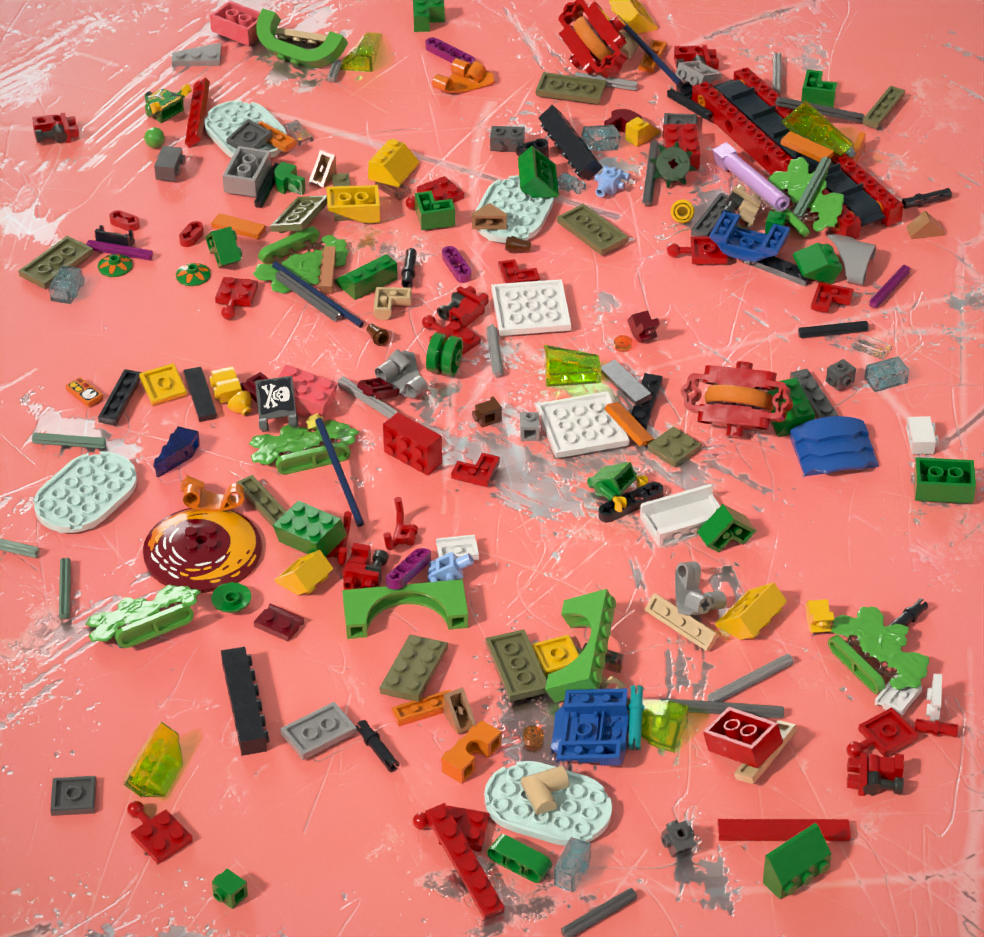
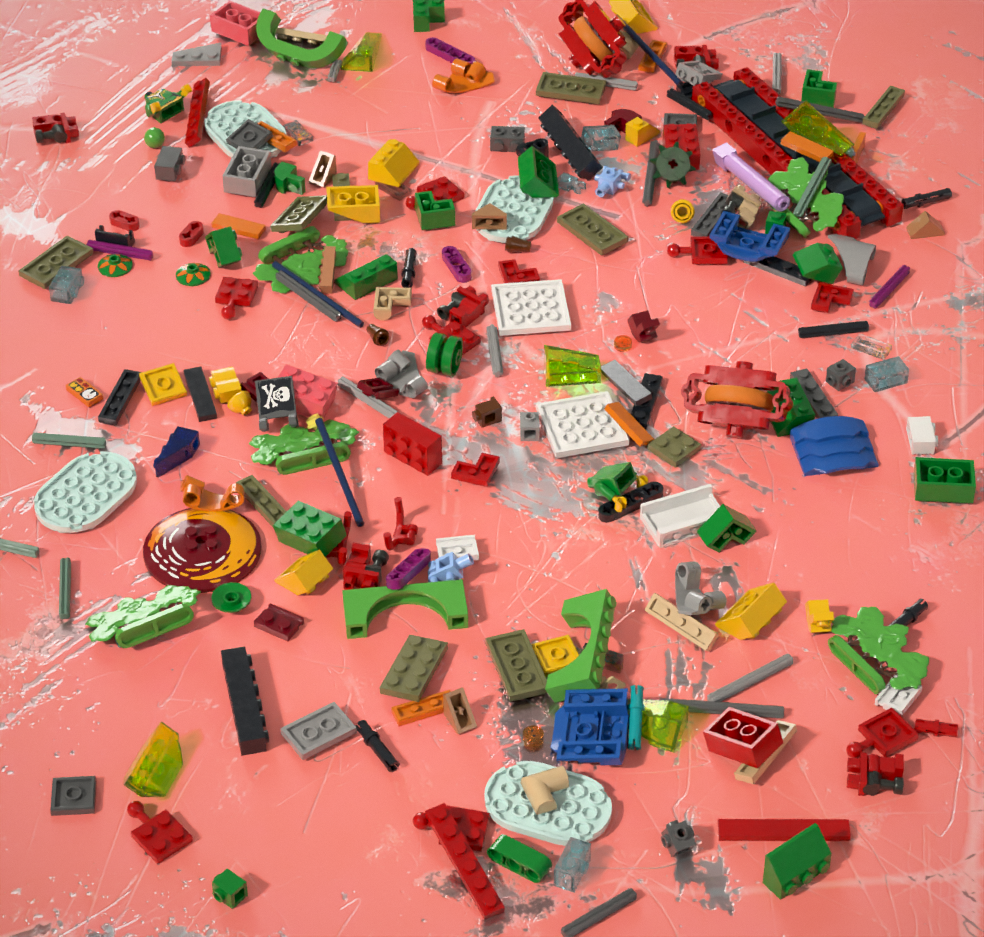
(480, 739): orange arch -> none
(934, 696): white plate -> none

